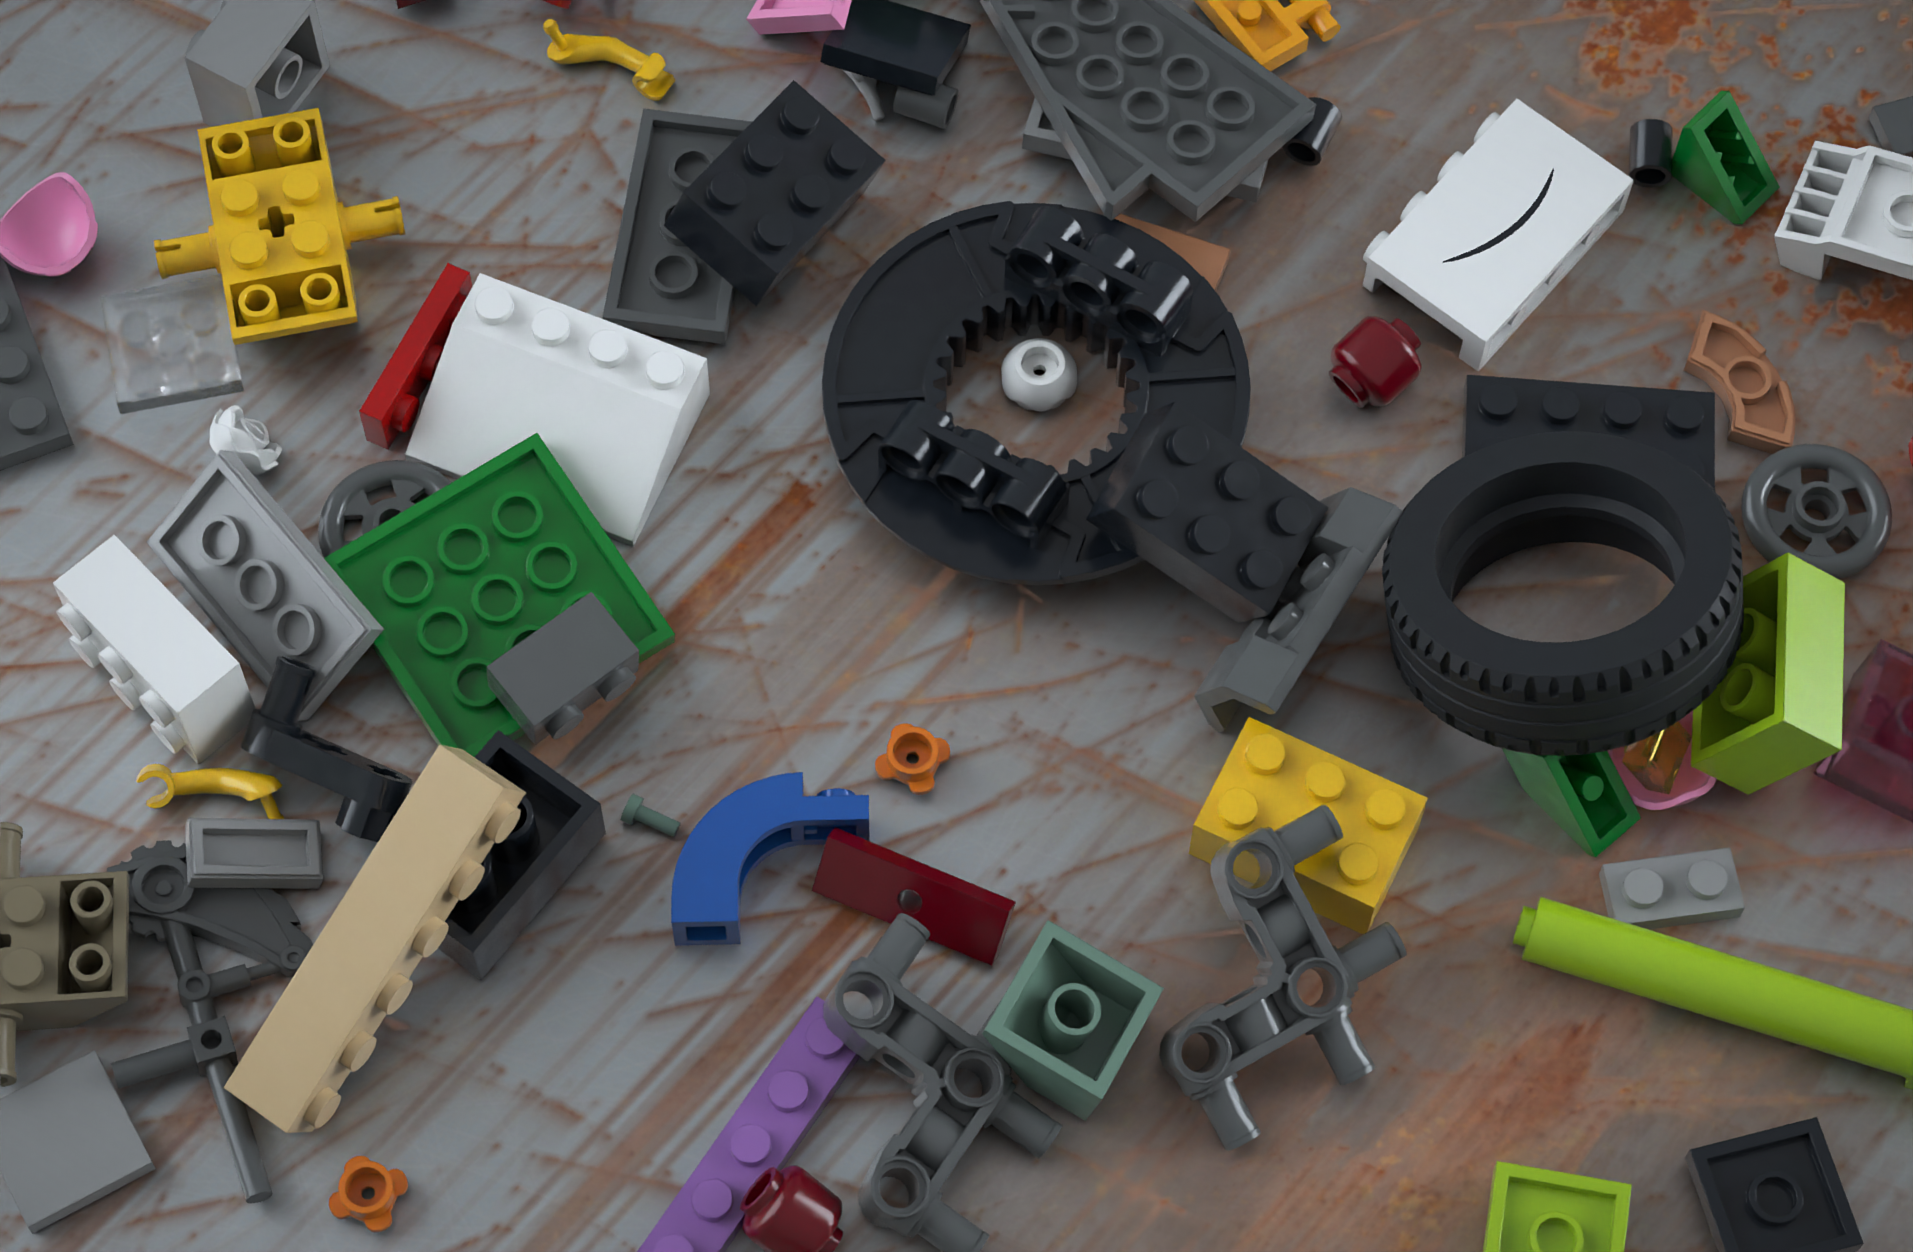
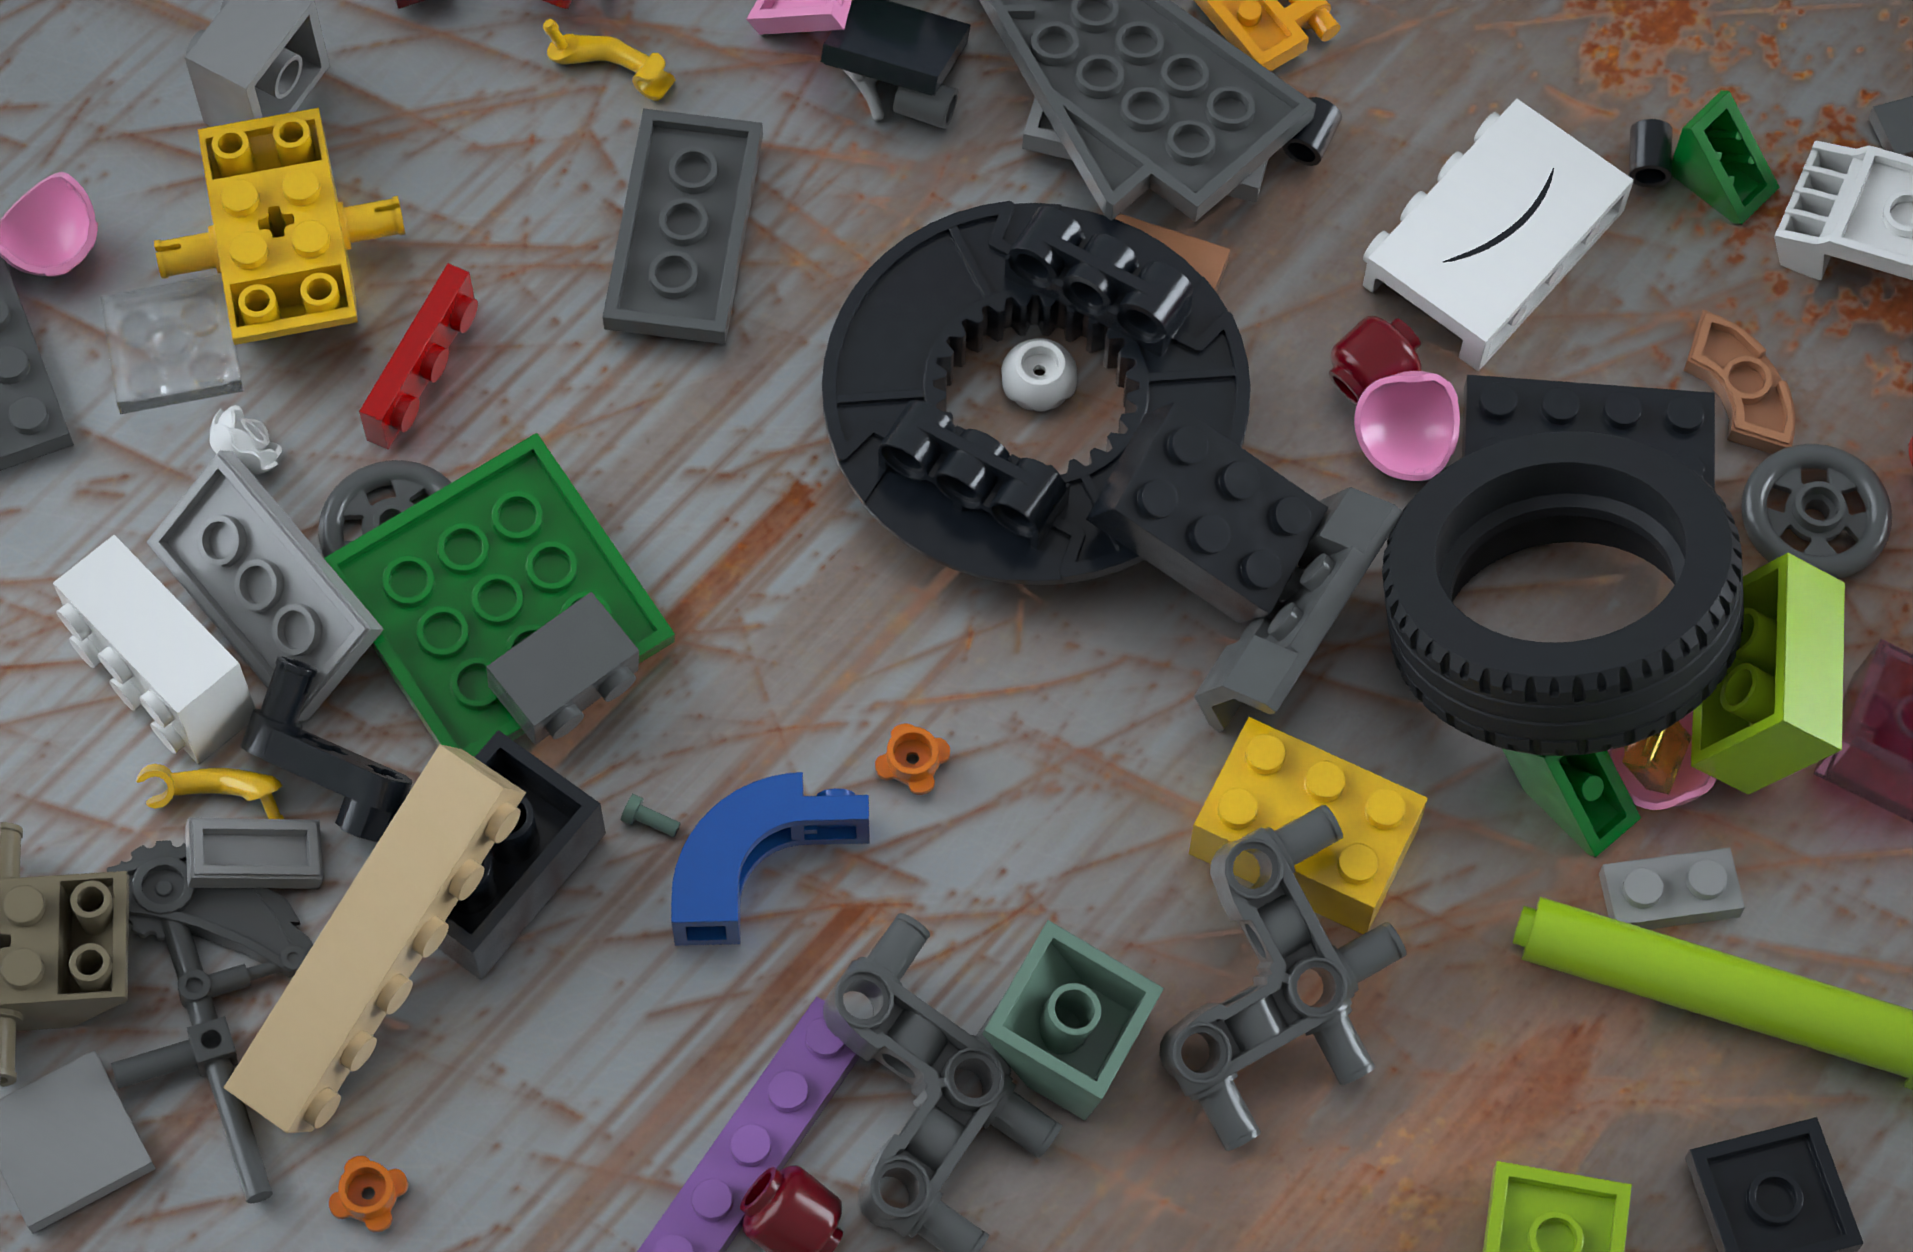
(592, 390): white slope -> none
(774, 192): black brick -> none
(884, 886): dark red tile -> none
(1408, 424): none -> bright pink helmet

